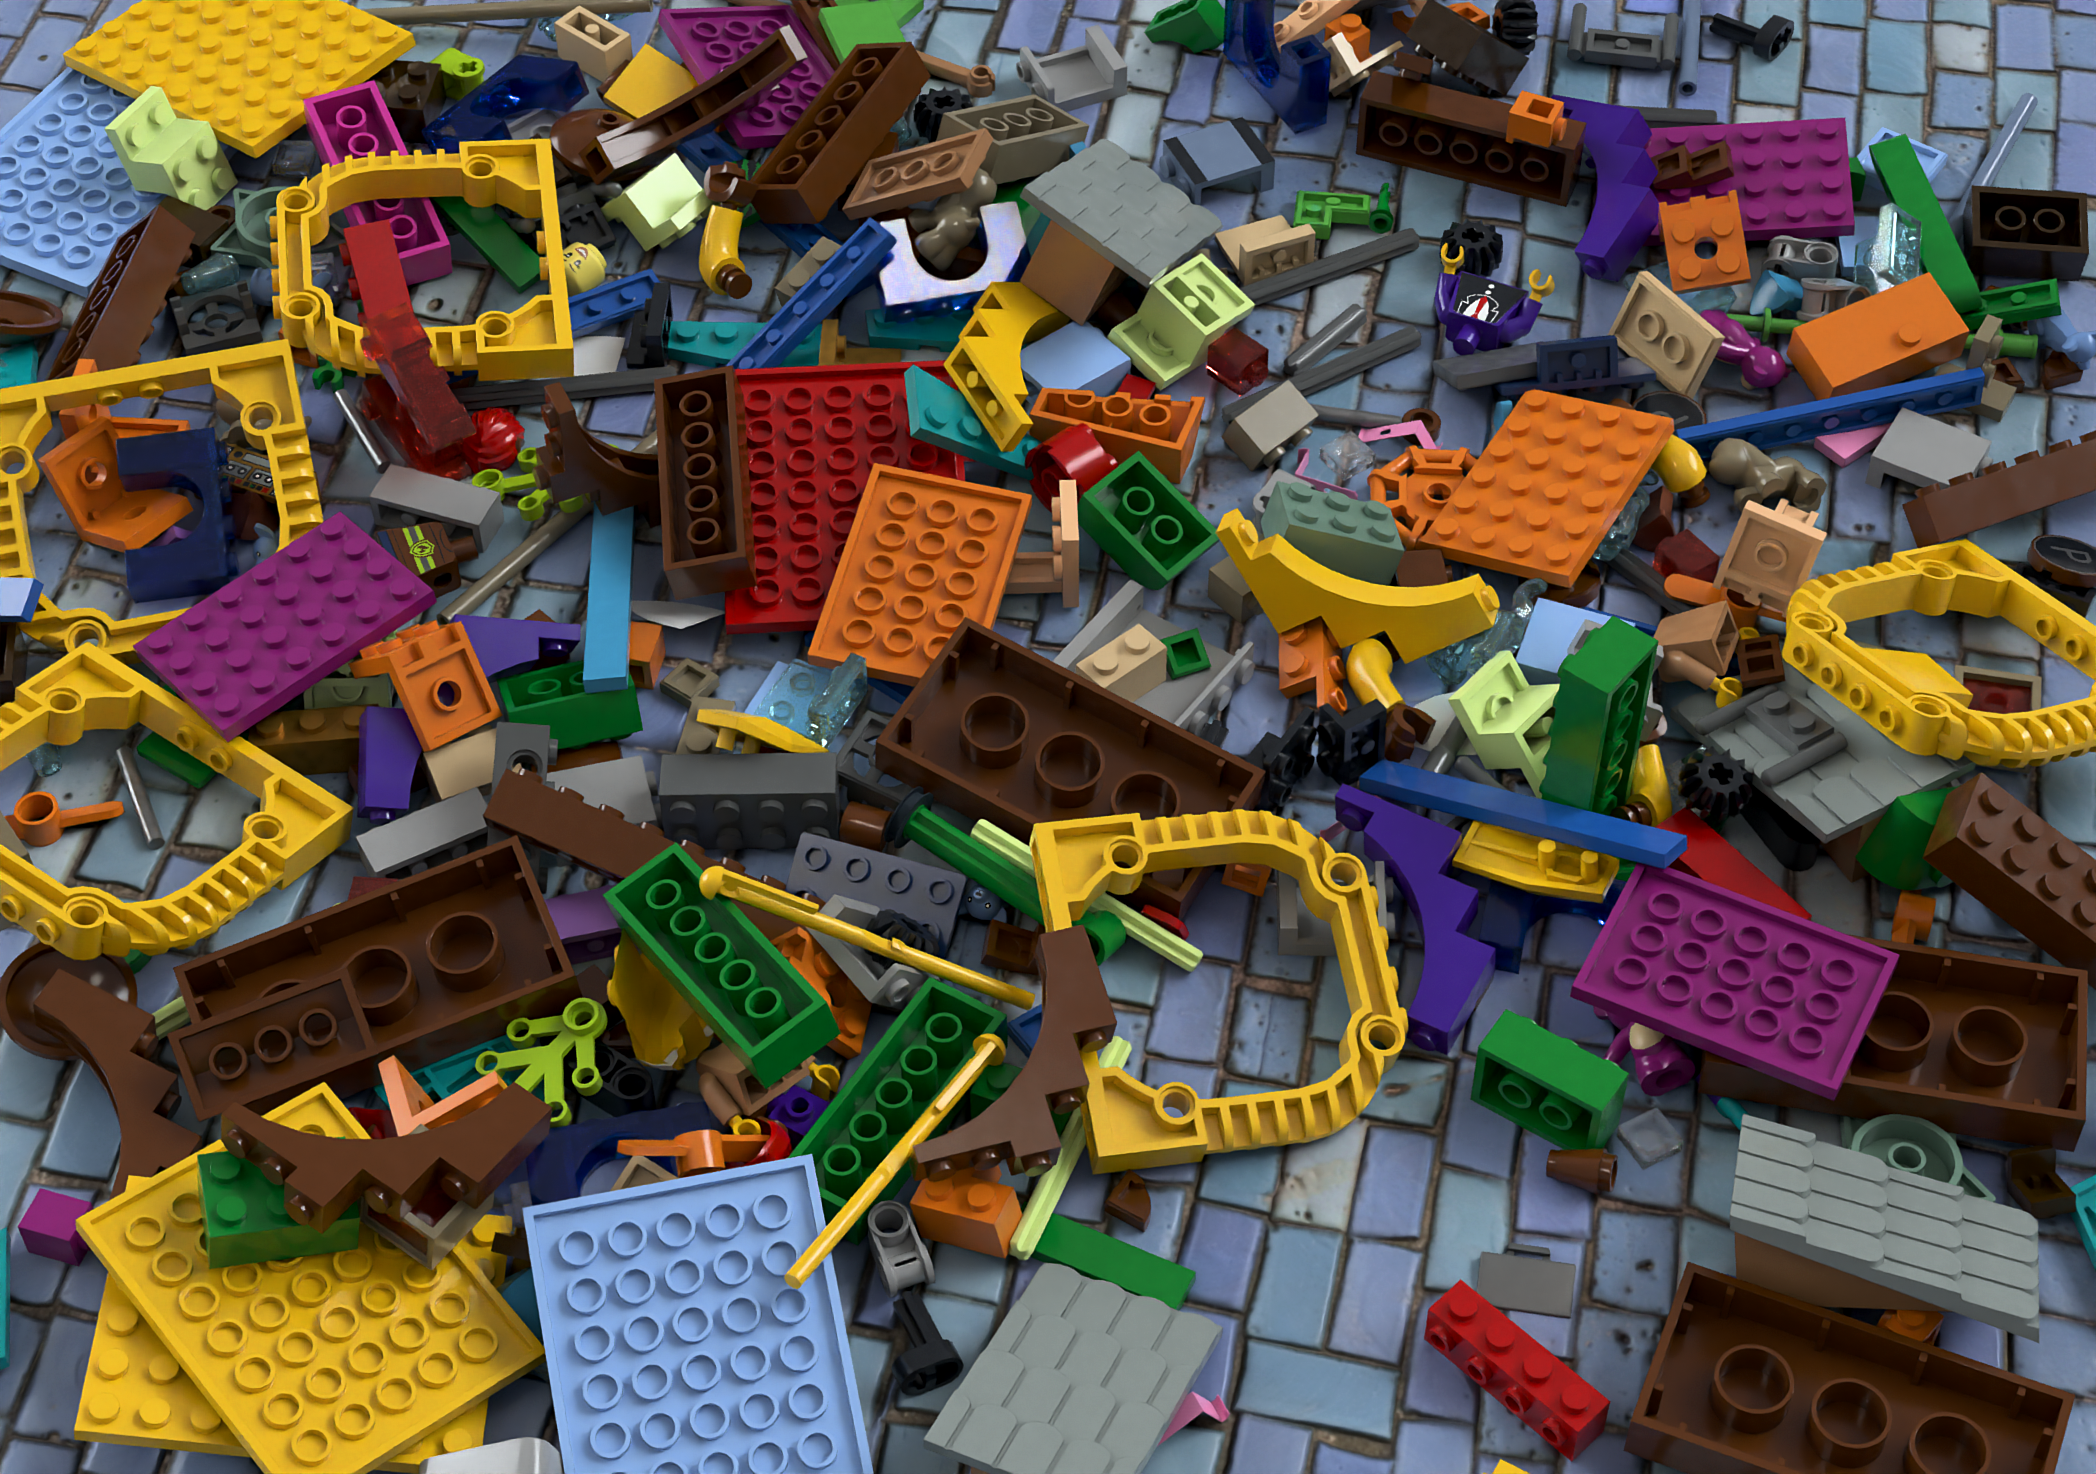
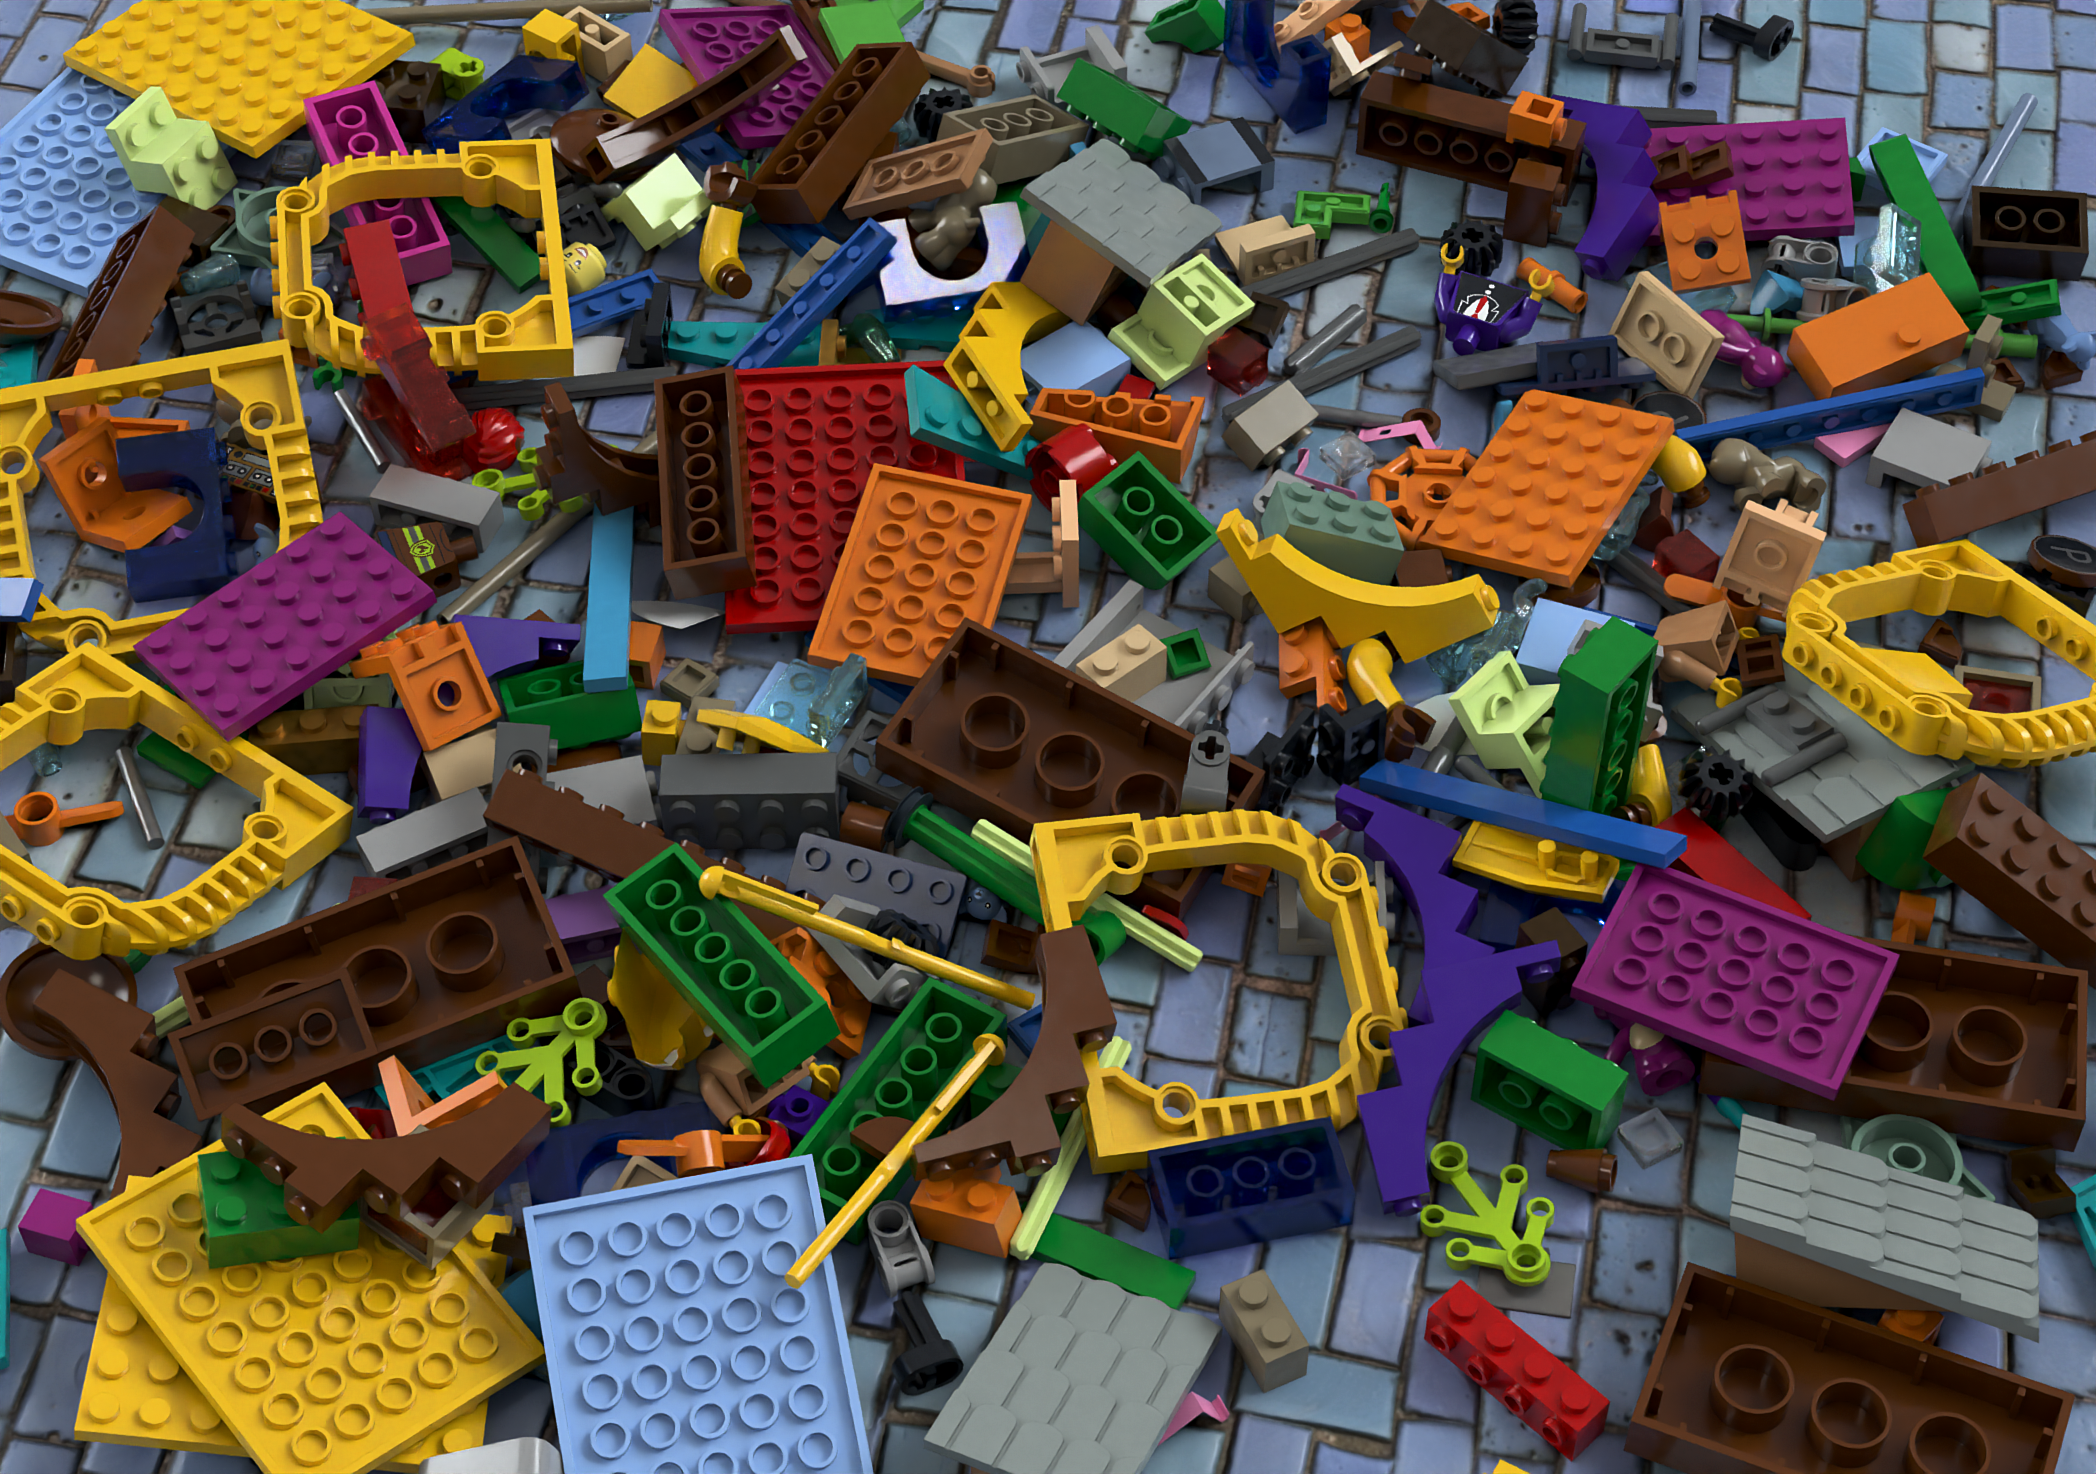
(553, 37): none -> yellow brick
(660, 730): none -> yellow brick
(872, 336): none -> clear green arm
(880, 1135): none -> reddish brown tile
(1120, 109): none -> green brick
(1206, 779): none -> dark grey piece
(1250, 1188): none -> clear blue brick
(1263, 1331): none -> dark tan brick
(1265, 319): none -> dark brown bracket
(1460, 1004): none -> dark purple arch
(1488, 1220): none -> lime plant
(1533, 203): none -> reddish brown brick
(1556, 991): none -> dark brown brick
(1563, 293): none -> orange pin
(1941, 645): none -> reddish brown tile

